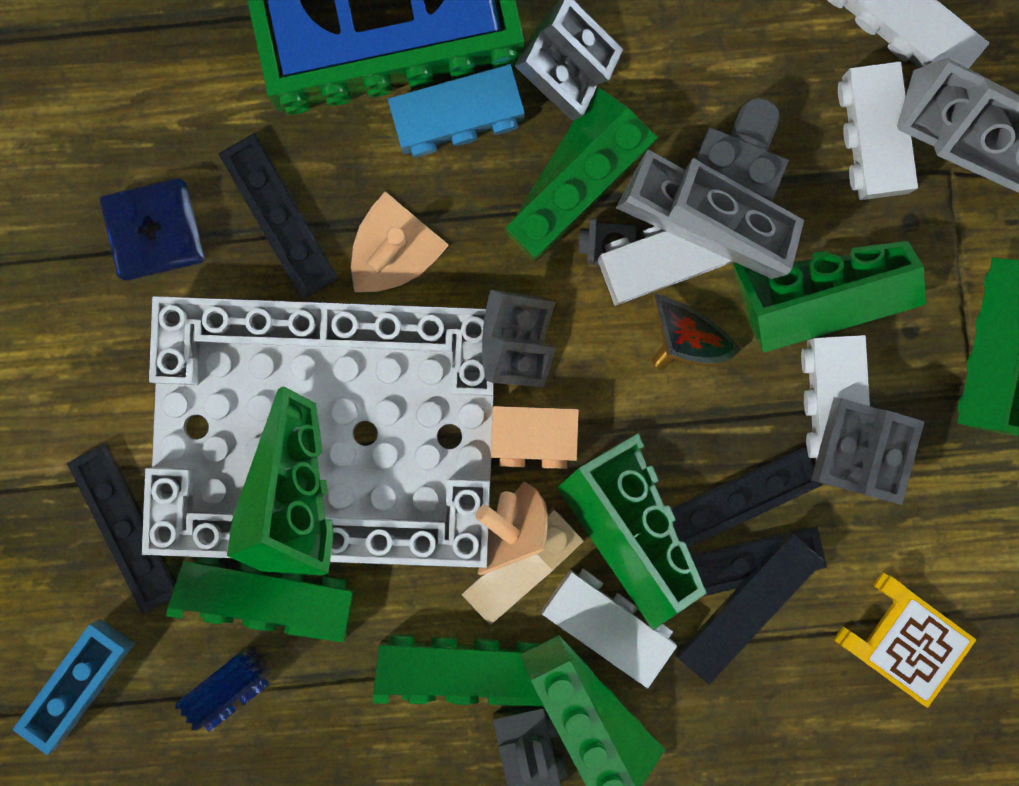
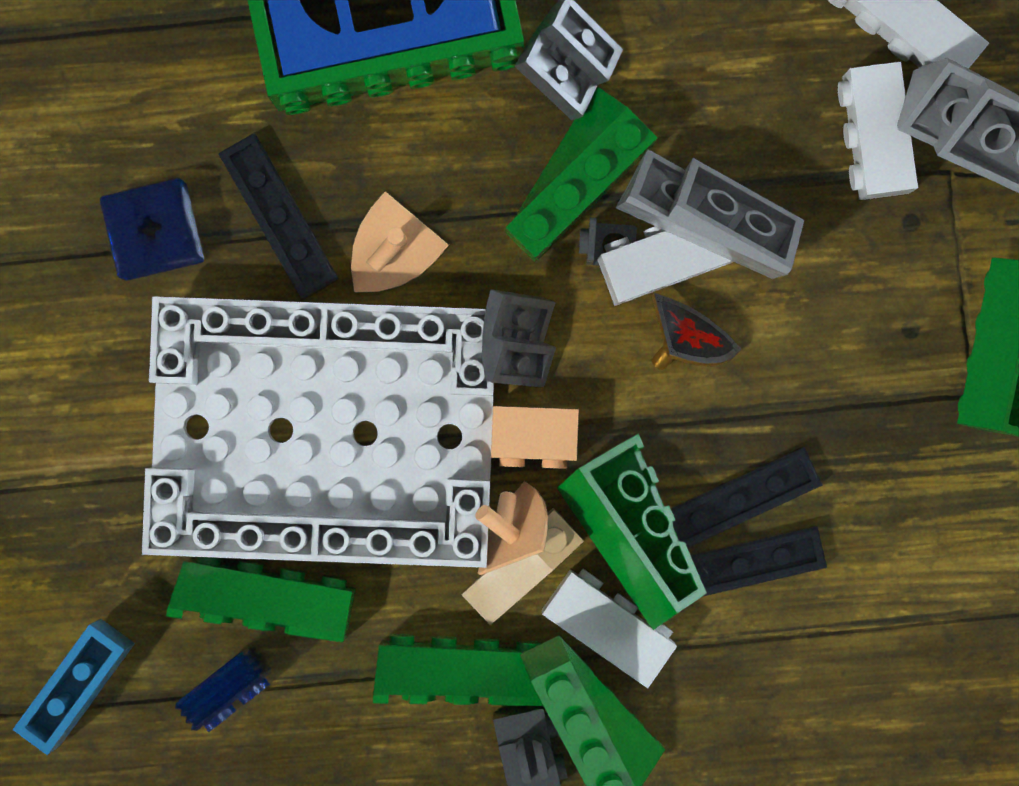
(122, 526): black tile -> none
(281, 505): green wedge -> none
(457, 111): dark azure brick -> none
(744, 152): dark grey brick -> none
(749, 607): black tile -> none
(831, 293): green wedge -> none
(835, 370): white brick -> none
(867, 450): flat silver slope -> none
(911, 643): flag -> none

